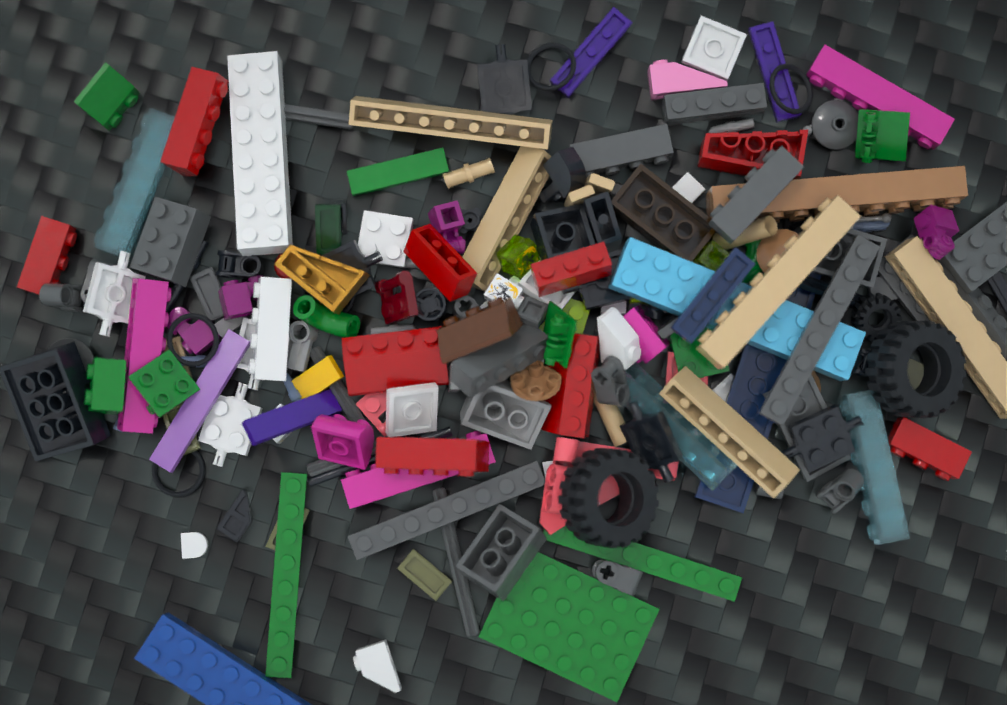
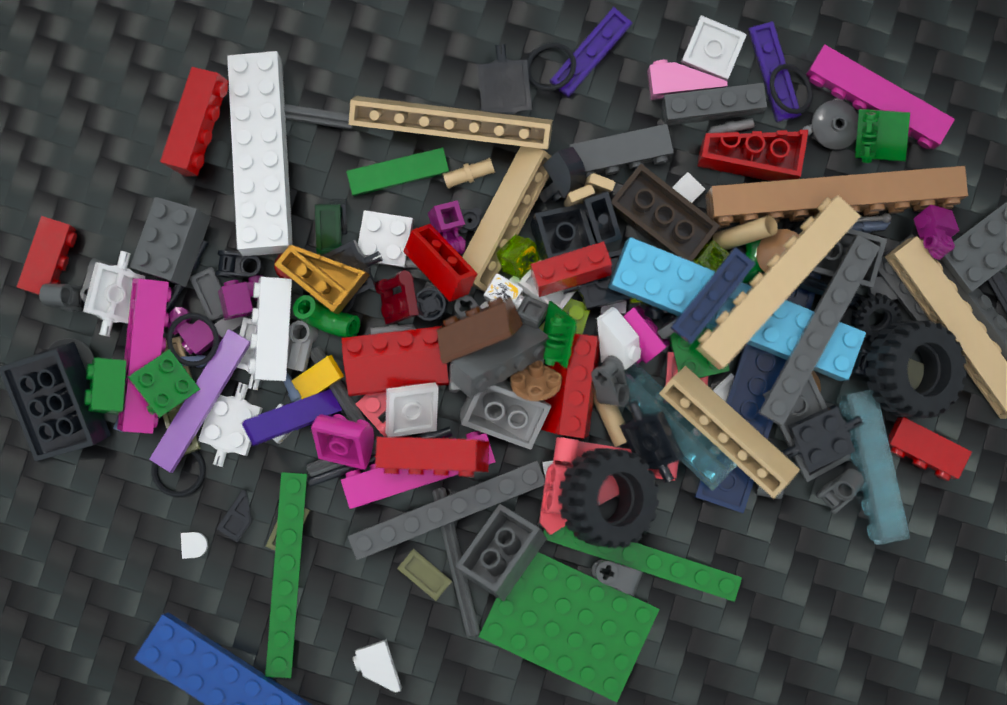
(107, 97): green slope -> none
(136, 187): clear light blue brick -> none
(755, 195): dark grey brick -> none

